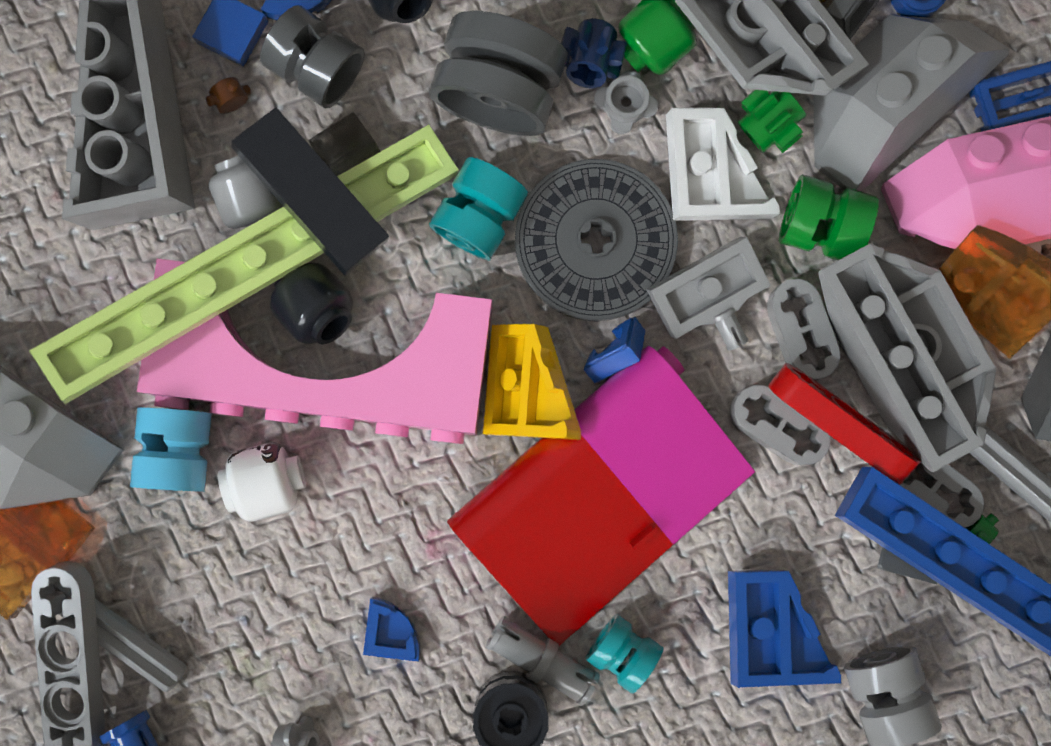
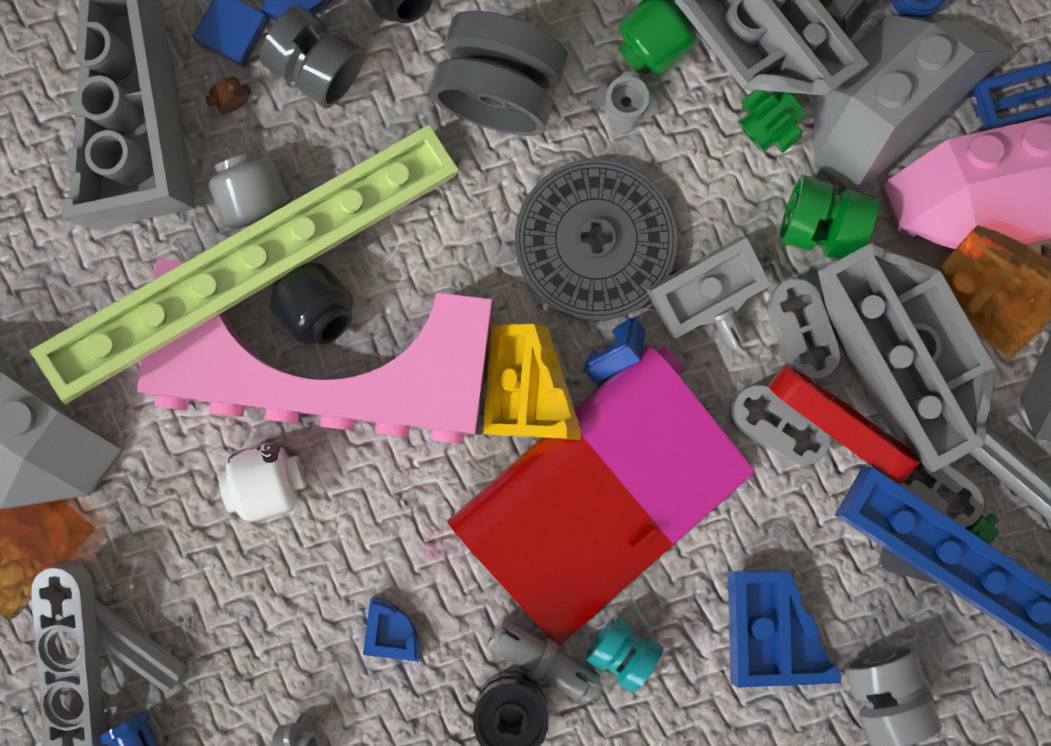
(170, 449): medium azure wheel -> none
(309, 191): black tile -> none
(344, 144): clear smoke tile -> none
(478, 209): teal wheel -> none
(593, 53): dark blue gear -> none
(711, 169): white wing -> none

